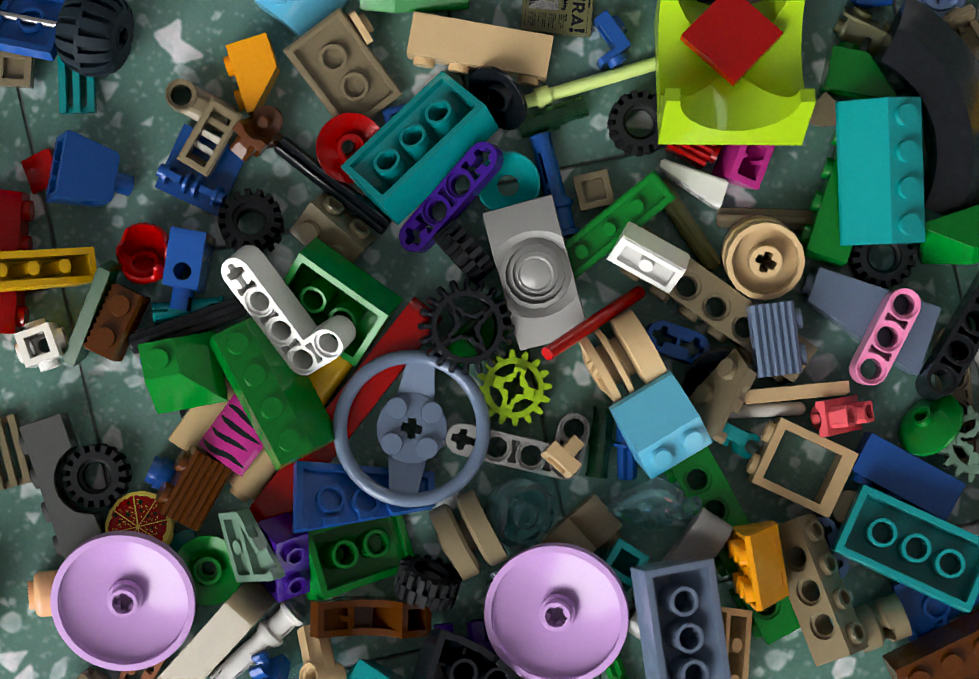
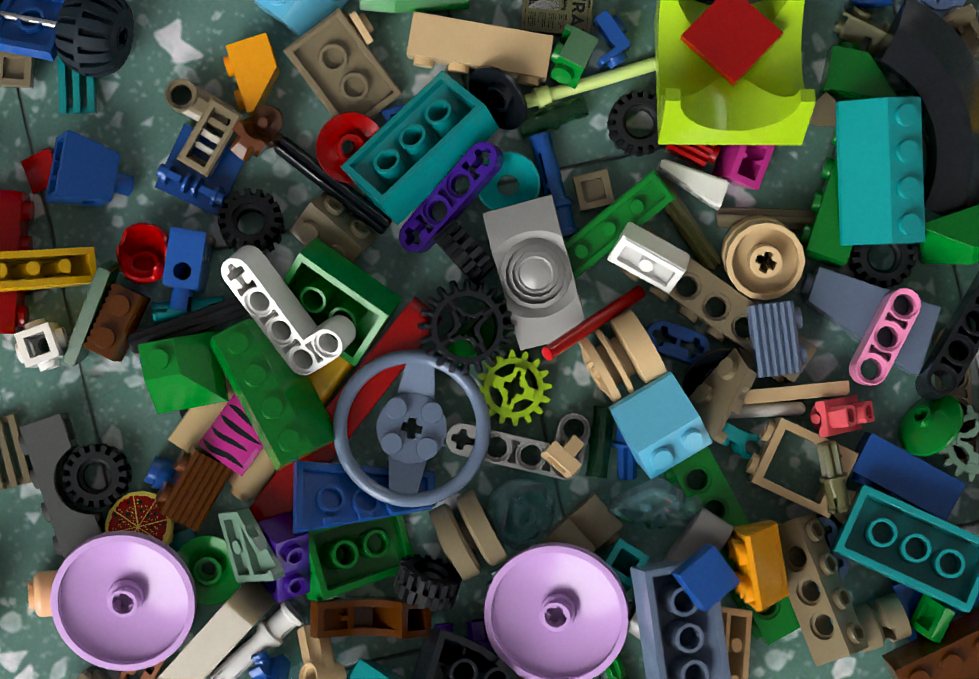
(572, 55): none -> green brick
(706, 577): none -> blue piece
(833, 477): none -> olive axle
(931, 618): none -> green plate

